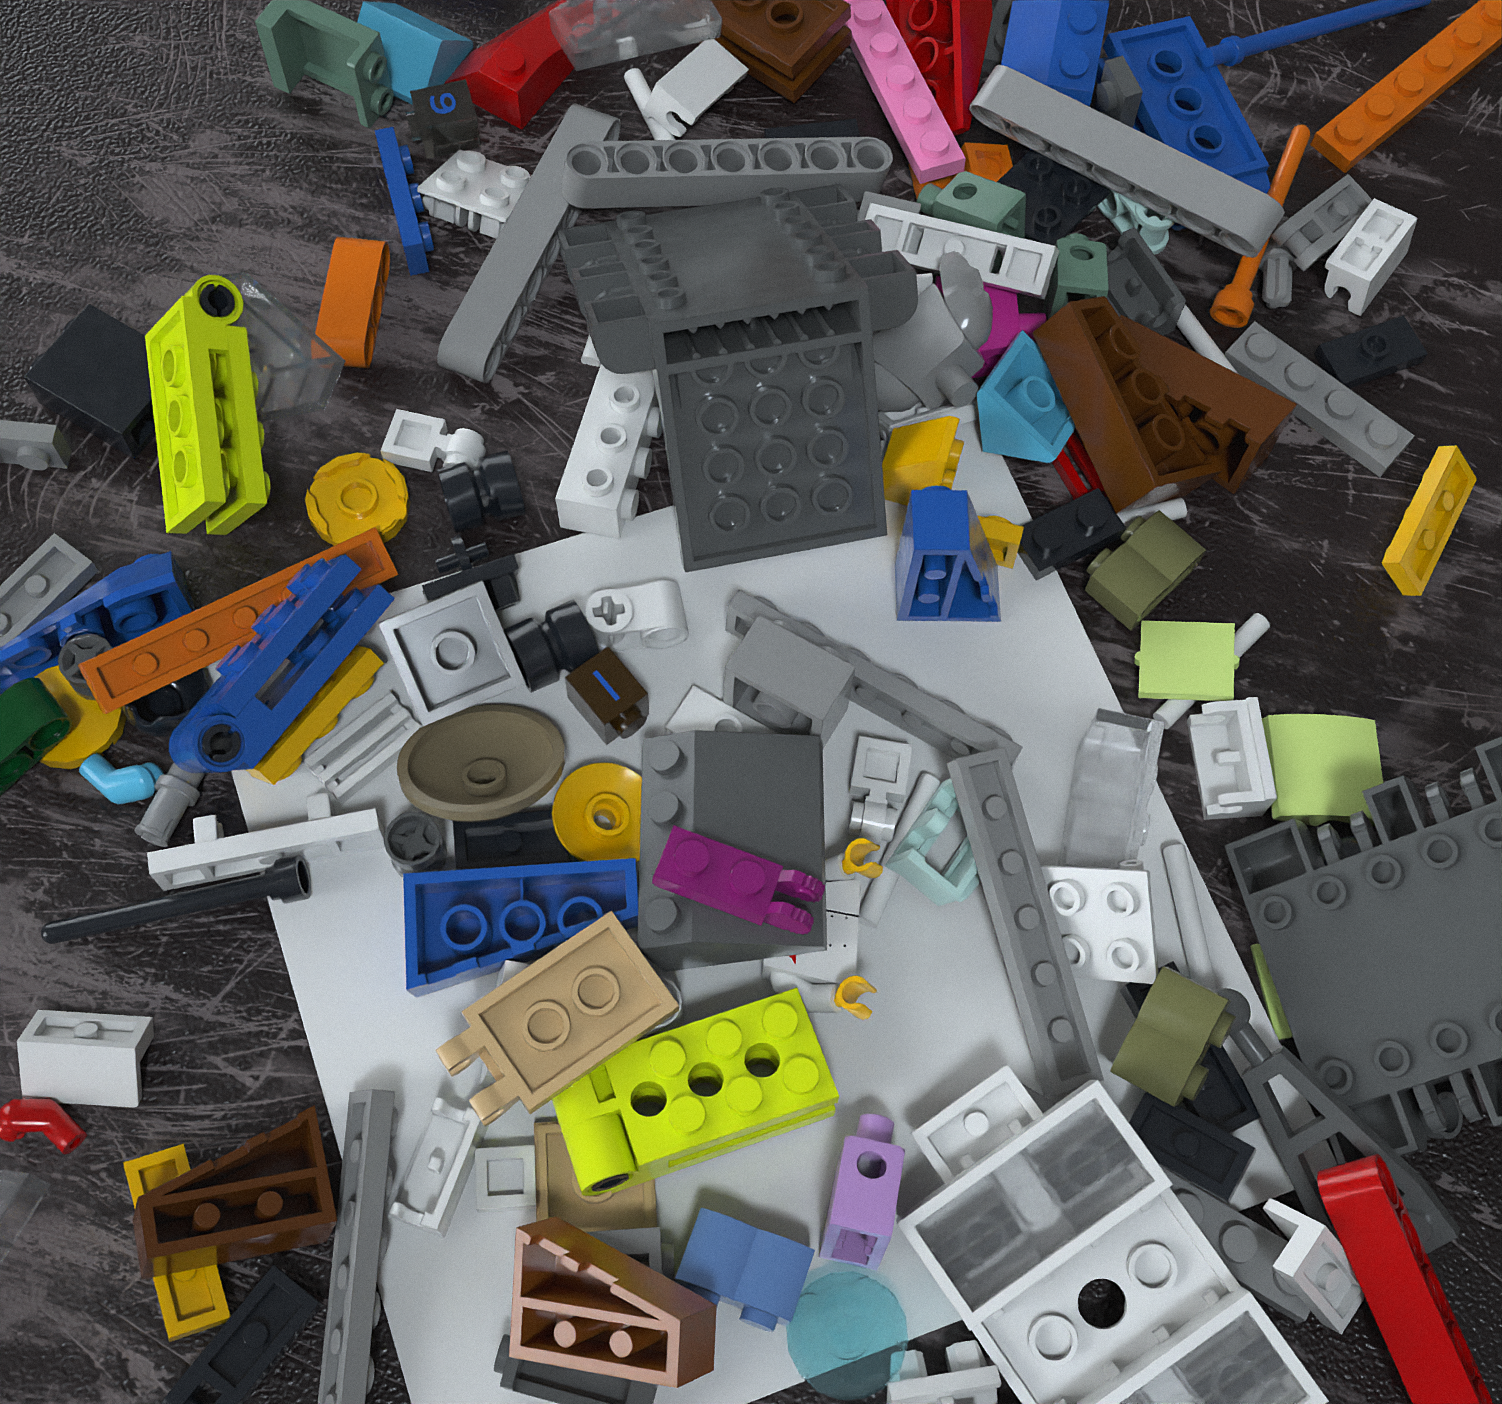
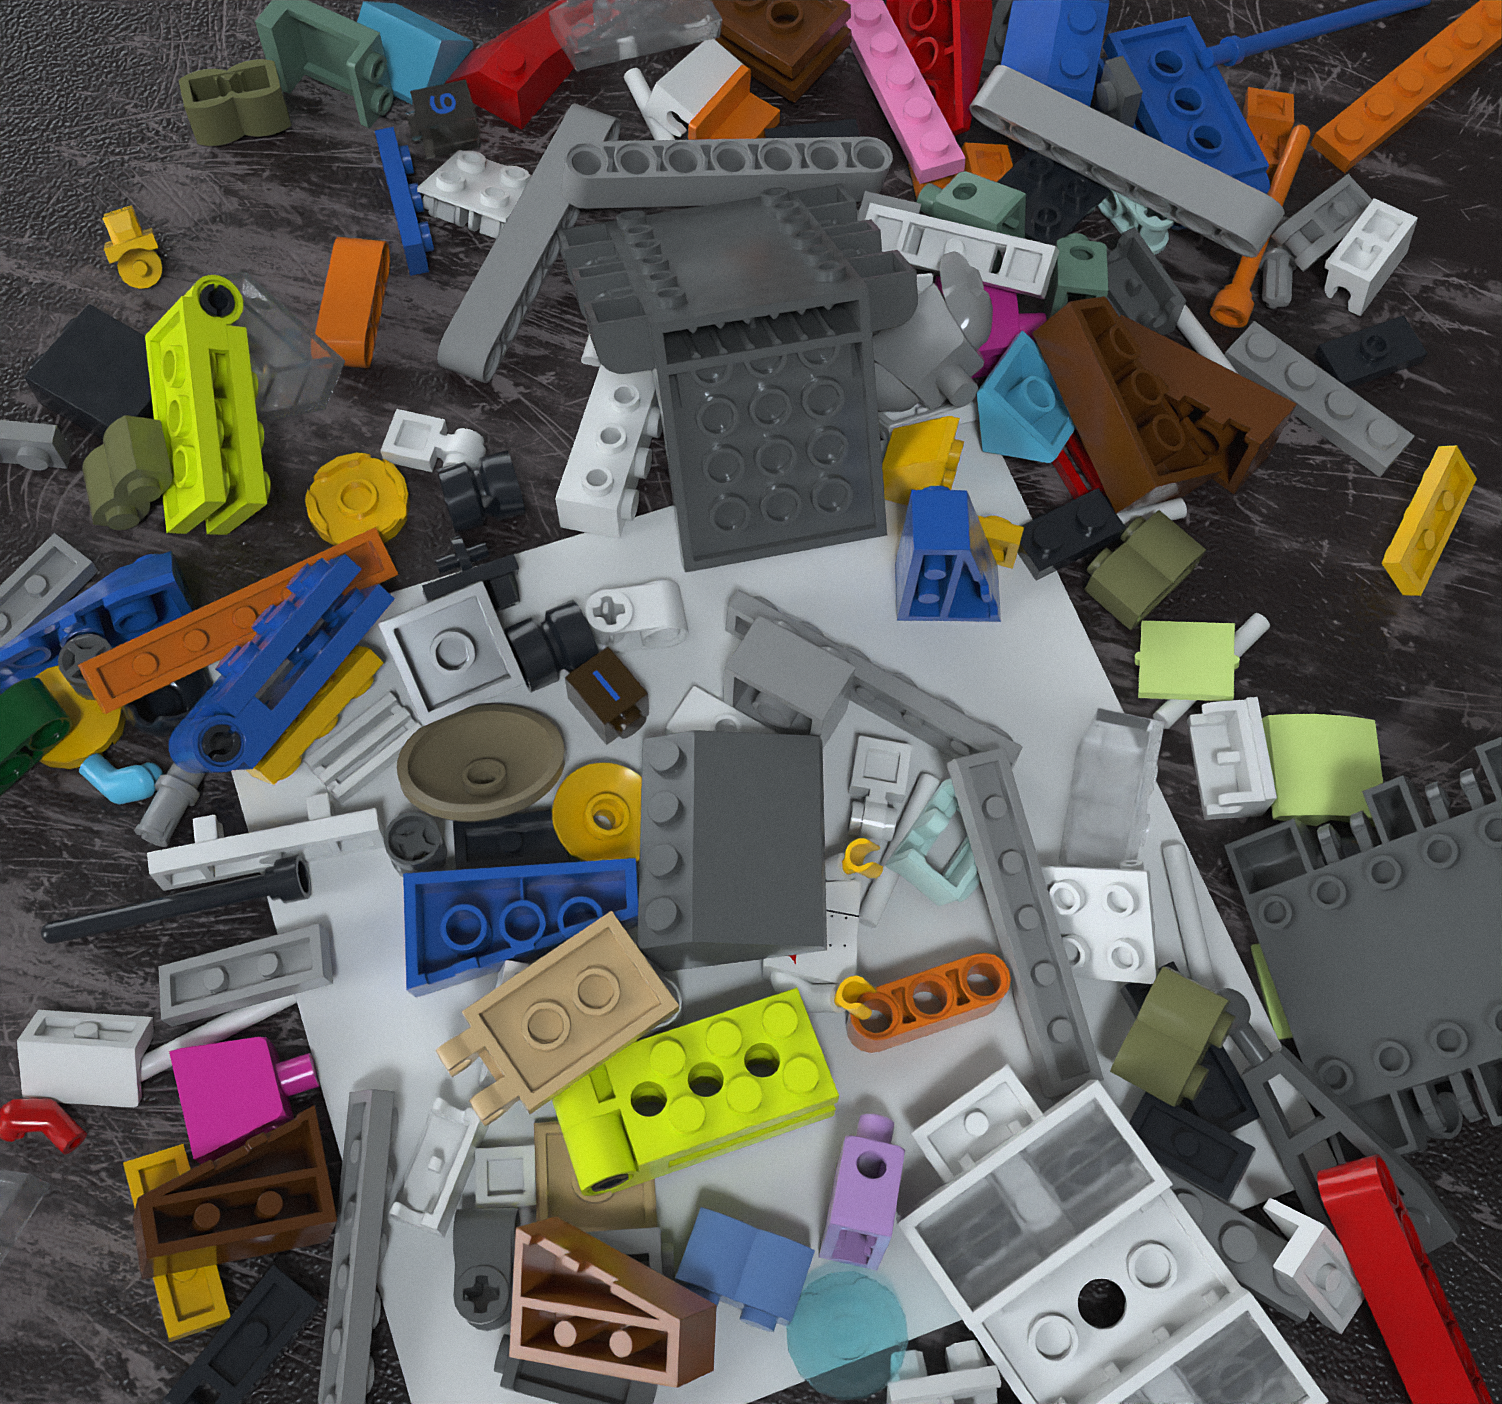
(127, 472): none -> olive brick
(132, 248): none -> yellow hips
(212, 1032): none -> white bar
(235, 102): none -> olive brick
(236, 1092): none -> dark pink torso
(245, 975): none -> light grey plate
(484, 1257): none -> dark grey piece
(734, 112): none -> orange panel
(735, 881): magenta hinge -> none
(951, 988): none -> orange beam
(1270, 121): none -> orange slope

